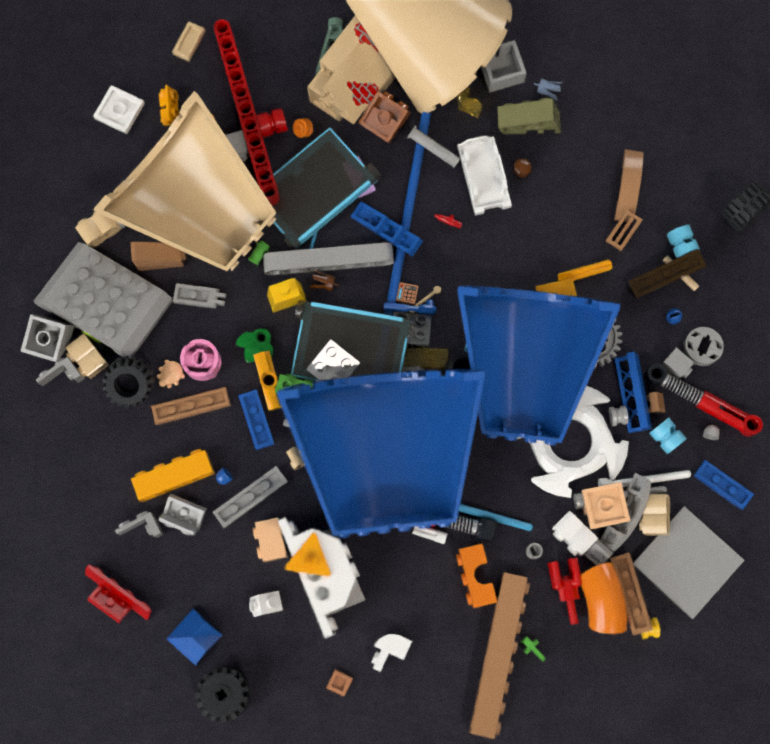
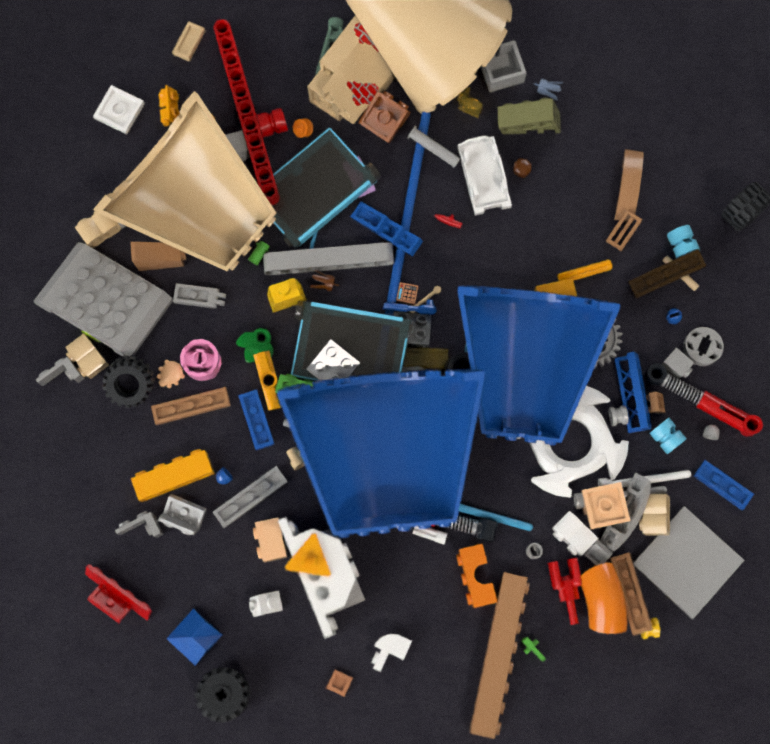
(46, 337): light grey slope -> none

